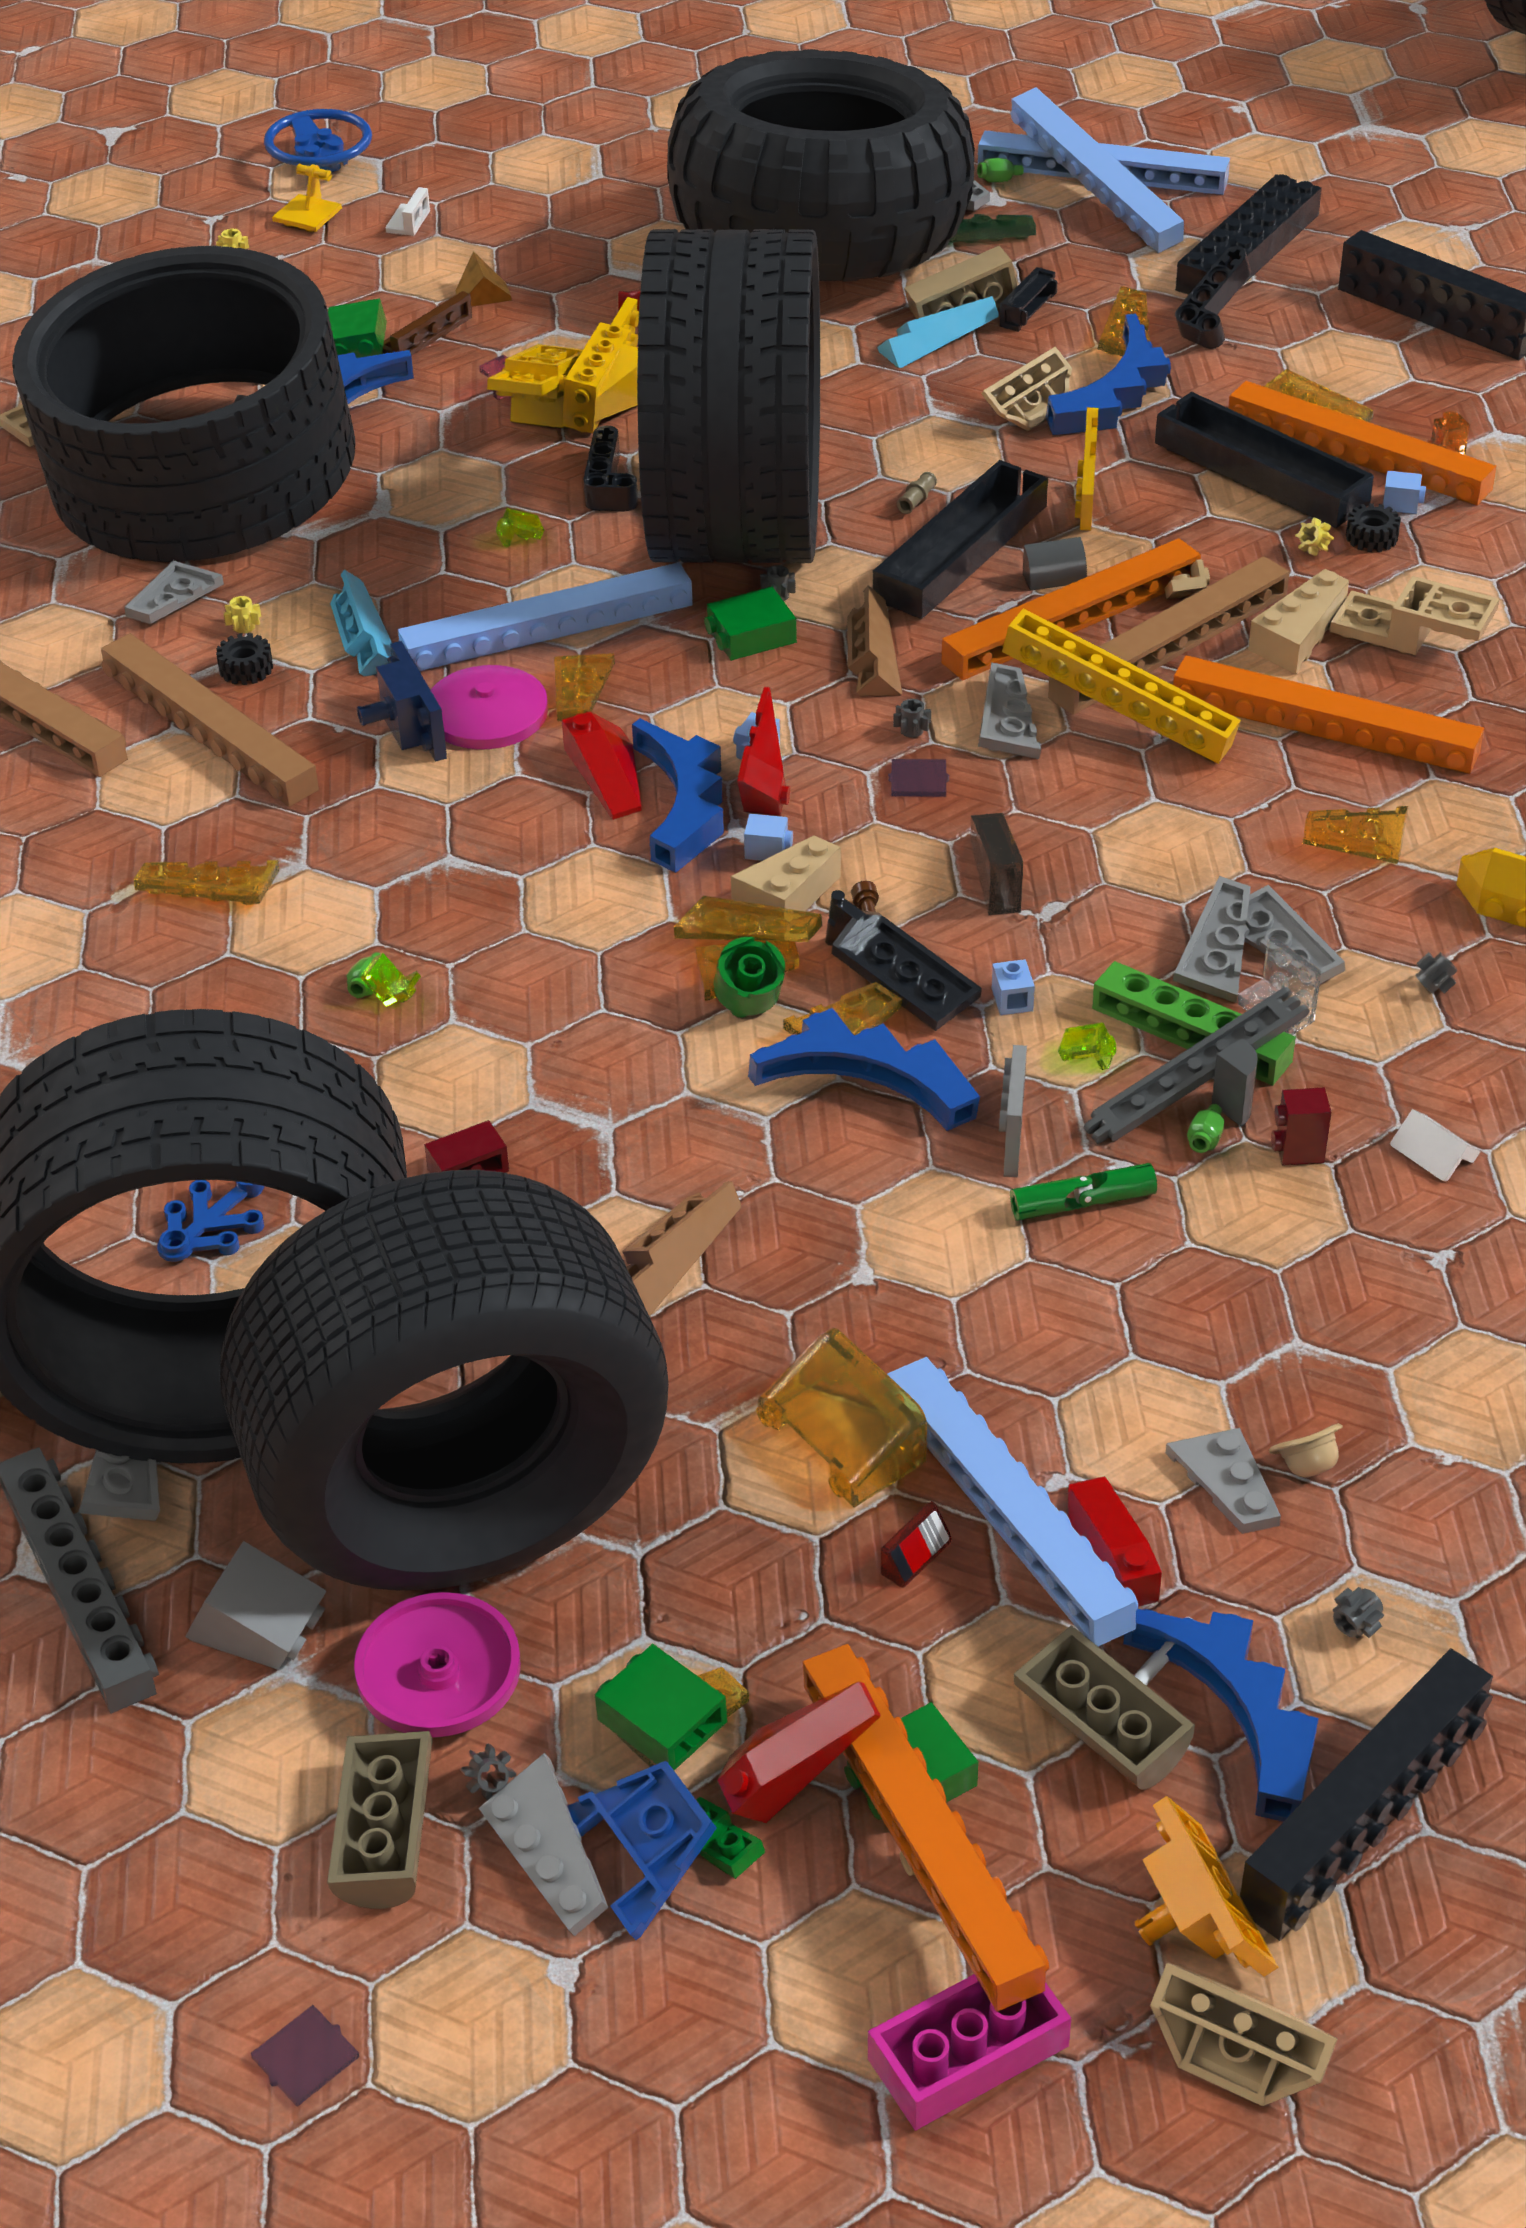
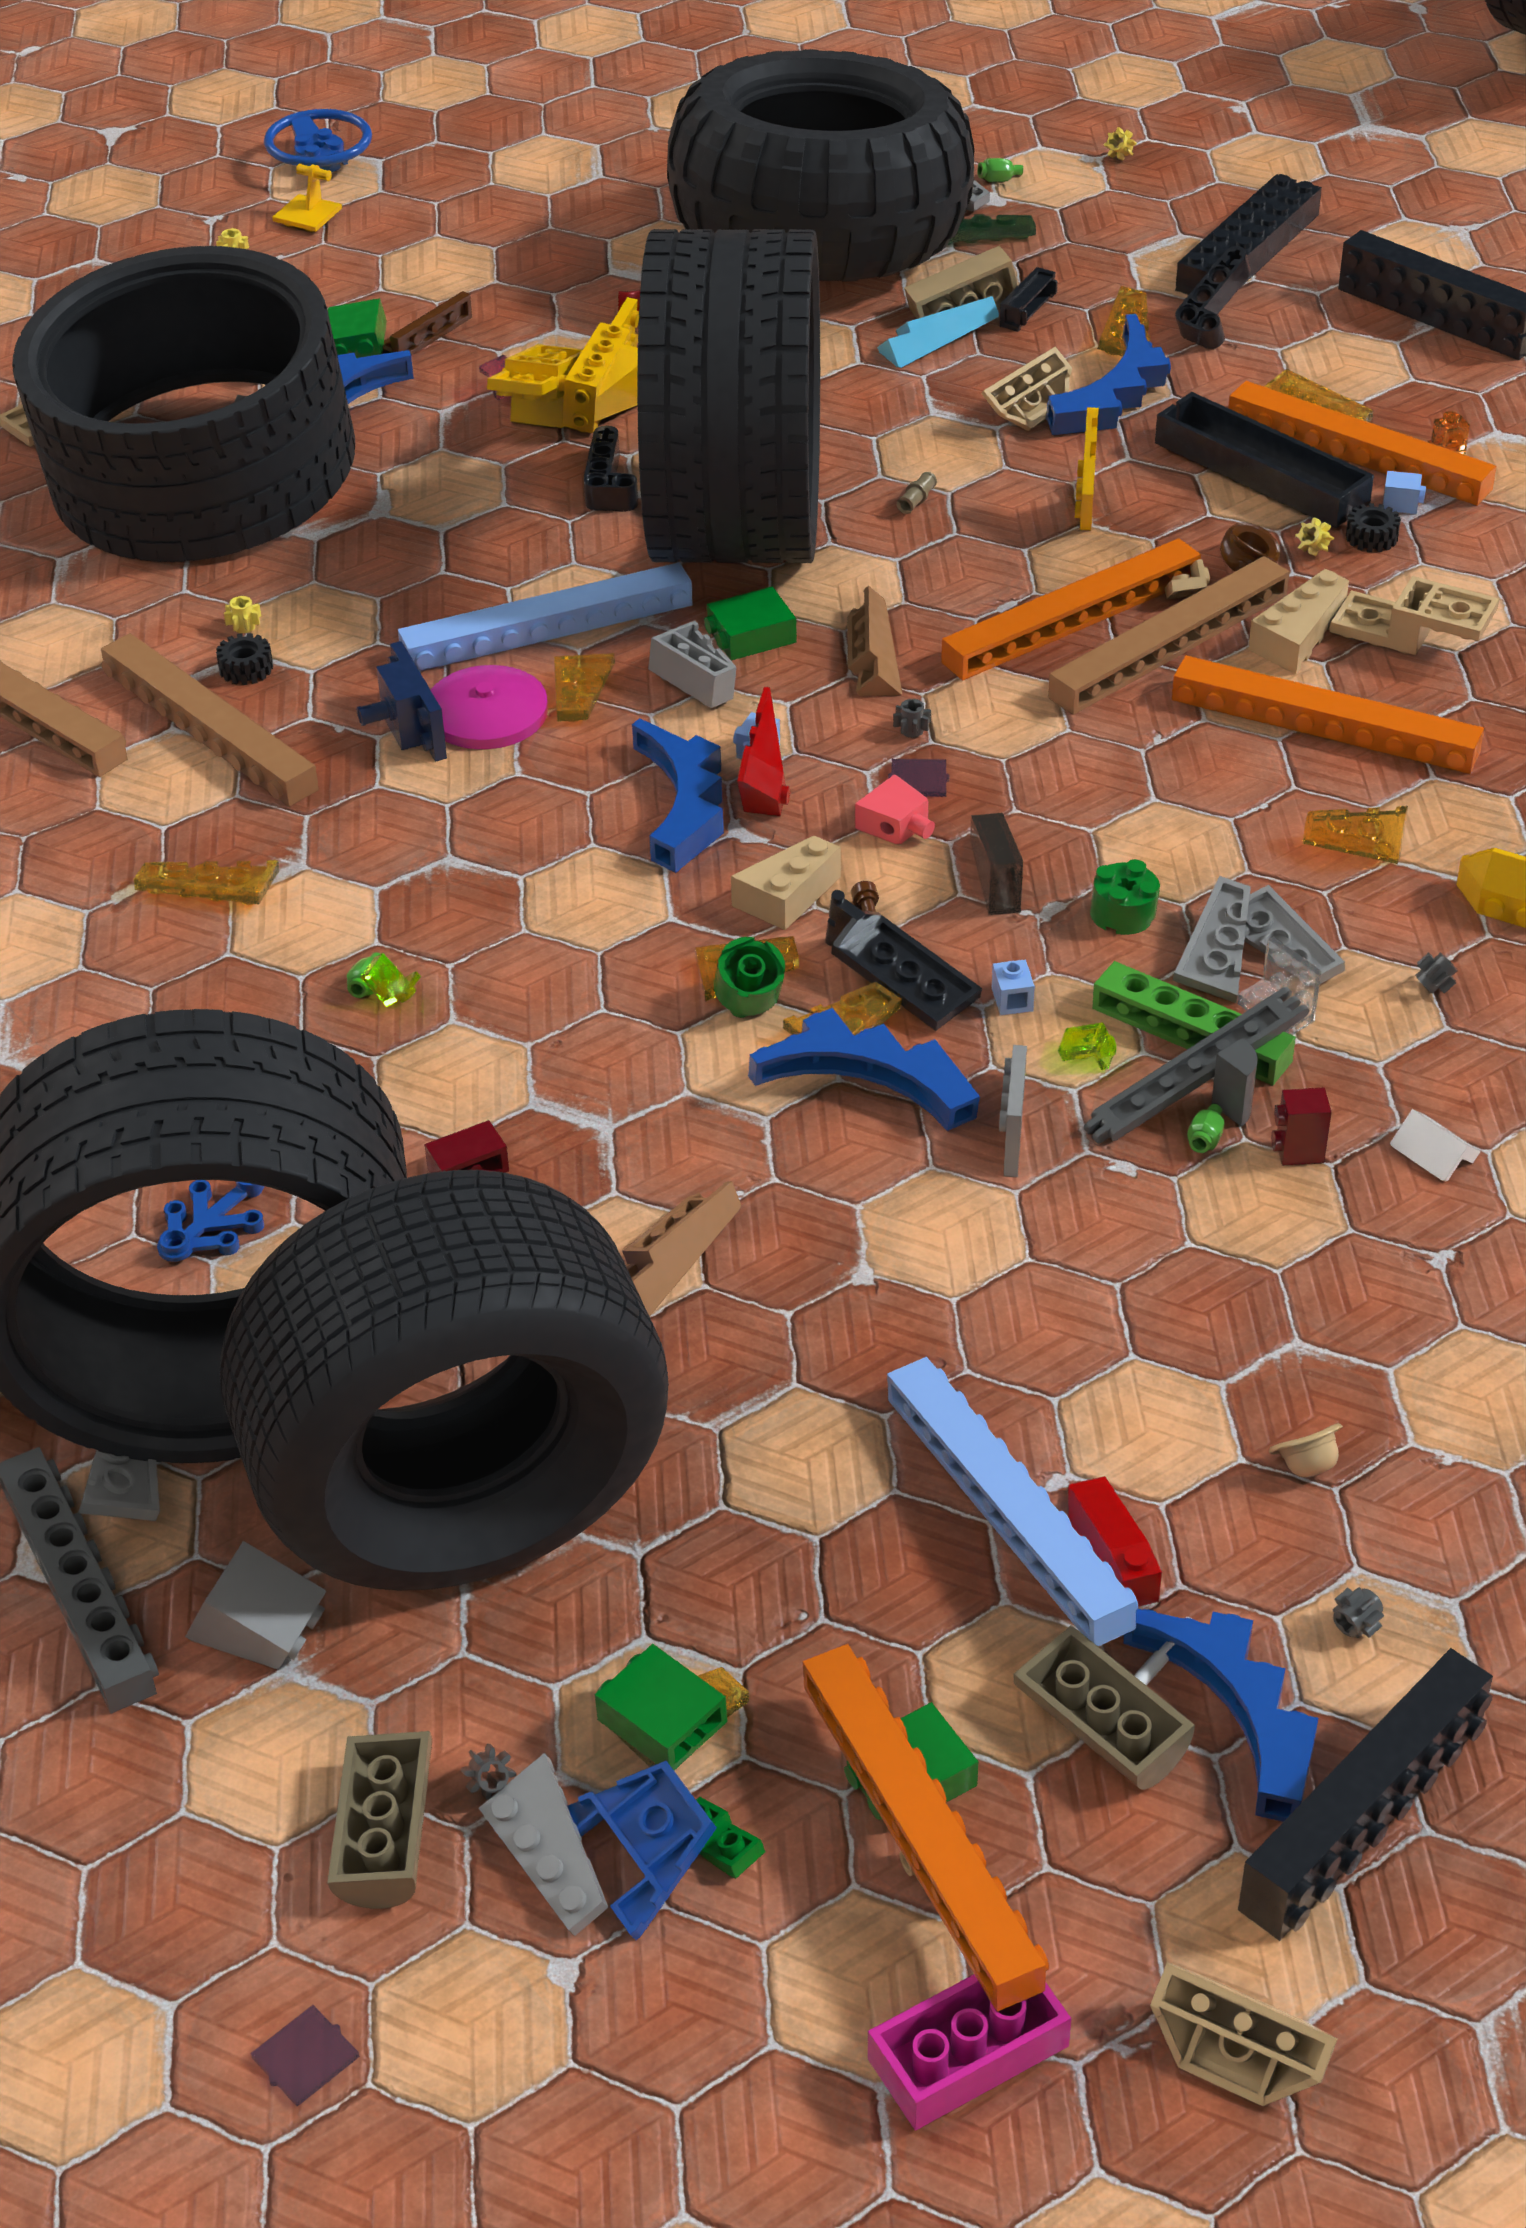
(171, 590): light grey wing -> none
(360, 625): medium azure wedge -> none
(410, 216): white panel -> none
(437, 1664): dark pink dish -> none
(482, 283): pearl gold slope -> none
(519, 523): clear neon green bracket -> none
(604, 760): red wedge -> none
(693, 664): none -> light grey wedge
(733, 919): clear yellow wing -> none
(766, 836): light blue brick -> none
(780, 579): dark grey gear -> none
(793, 1751): red wedge -> none
(849, 1416): clear yellow windscreen -> none
(894, 812): none -> coral torso
(915, 1546): slope -> none
(960, 539): black piece -> none
(1007, 715): light grey wing -> none
(1054, 563): dark grey brick -> none
(1088, 1190): green piece -> none
(1097, 170): light blue brick -> none
(1118, 147): none -> light yellow gear
(1121, 685): yellow brick -> none
(1124, 897): none -> green brick
(1150, 166): light blue brick -> none
(1199, 1894): light orange brick -> none
(1230, 1475): light grey wing -> none
(1246, 543): none -> reddish brown piece

